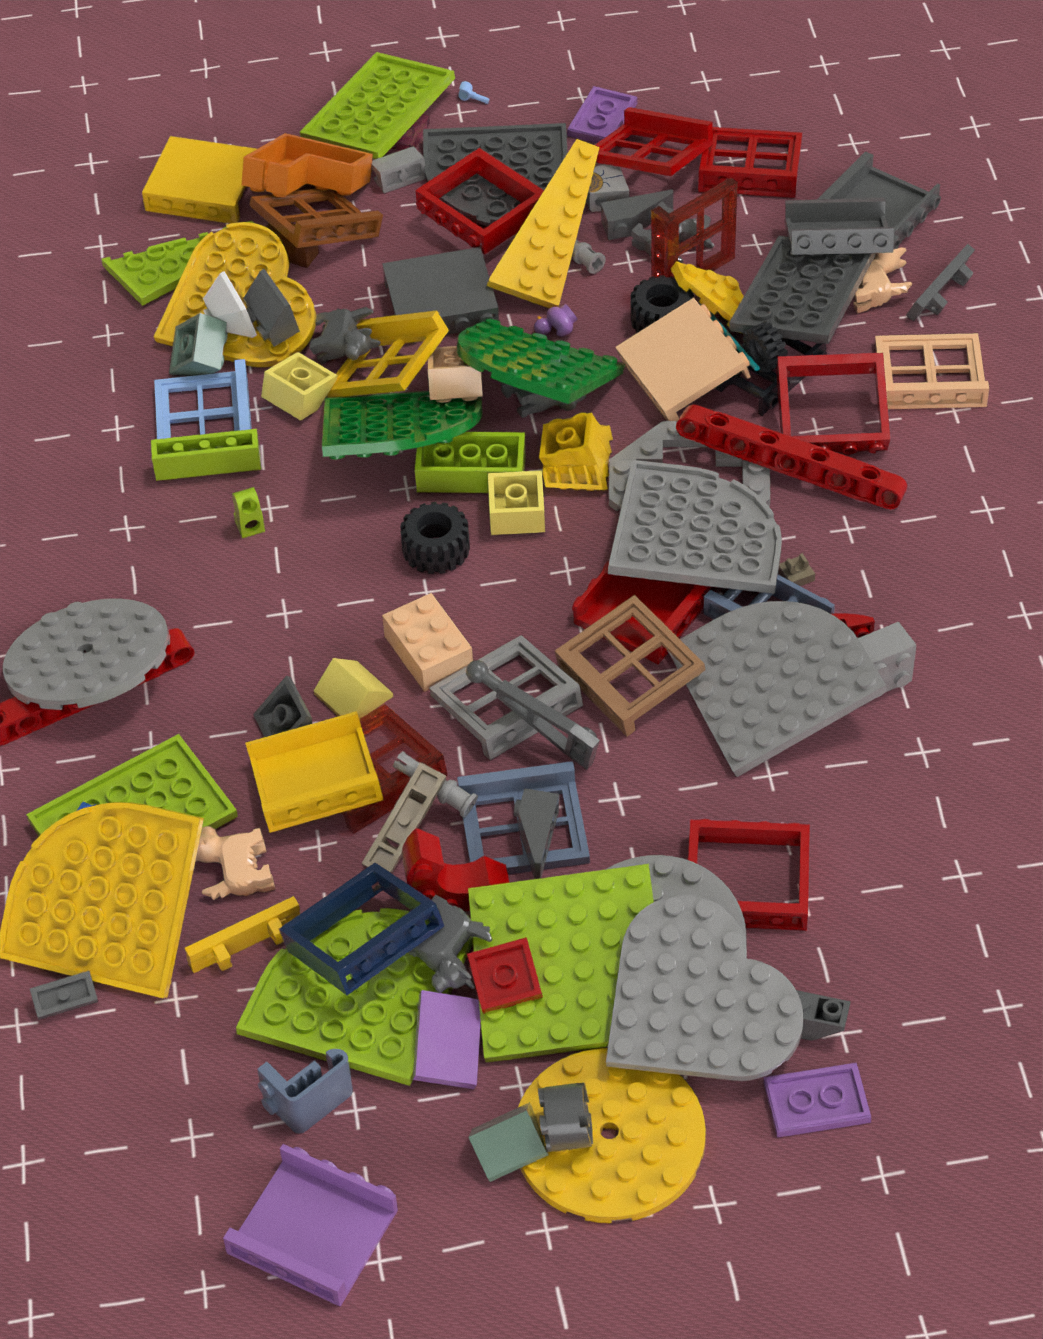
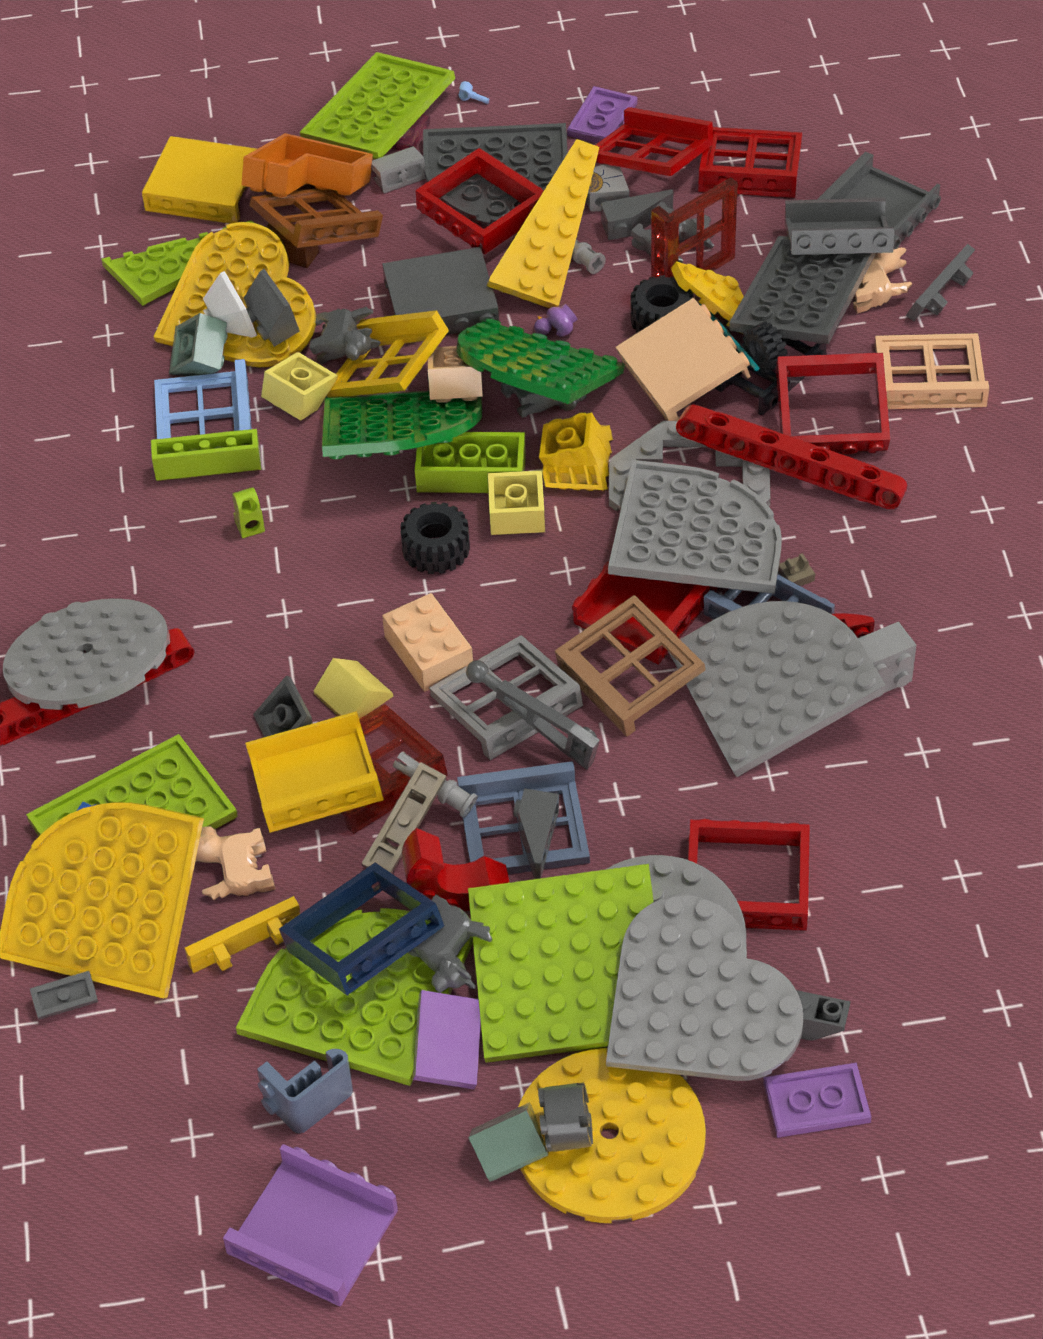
(505, 975): red tile -> none

